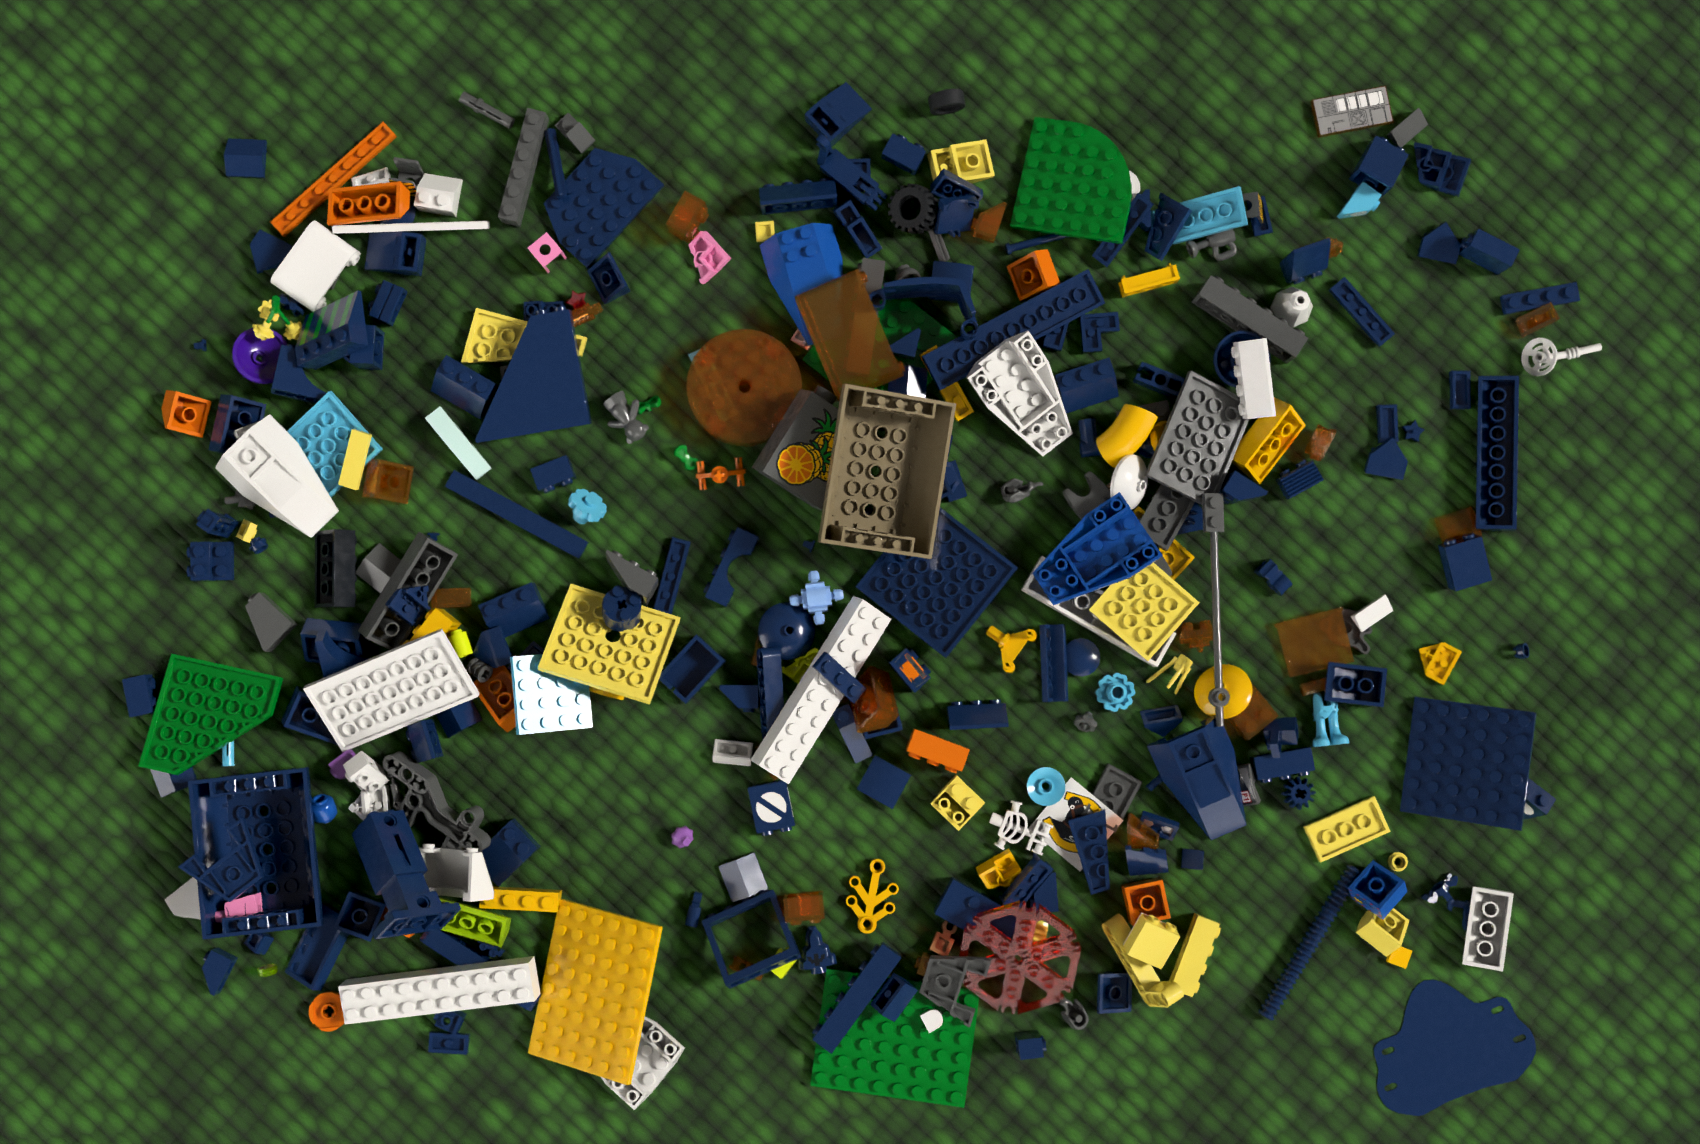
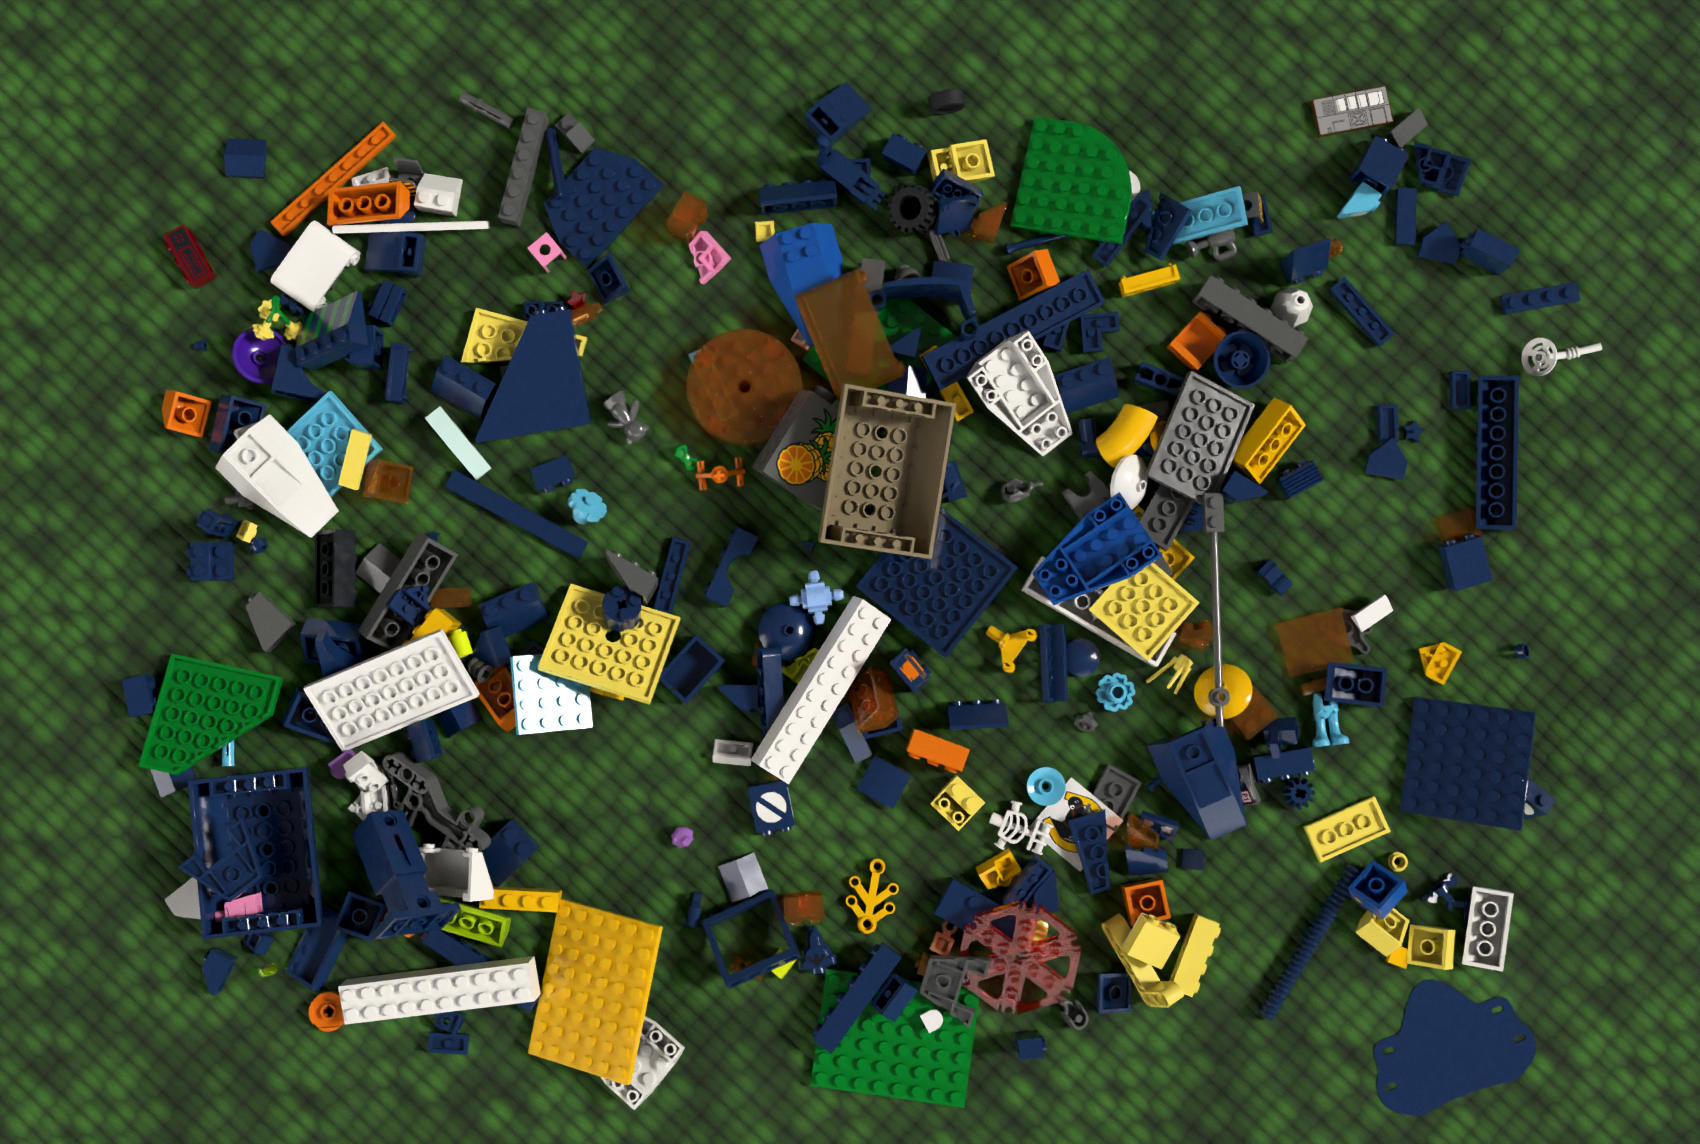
(189, 256): none -> dark red brick
(323, 808): blue head -> none
(397, 373): none -> dark blue container
(494, 950): dark blue piece -> none
(653, 402): green piece -> none
(839, 677): dark blue plate -> none
(857, 228): dark blue slope -> none
(1161, 719): dark blue slope -> none
(1197, 341): none -> orange panel
(1253, 379): white slope -> none
(1320, 442): clear orange hips -> none
(1405, 216): none -> dark blue tile
(1431, 946): none -> light yellow slope
(1537, 319): clear orange slope -> none

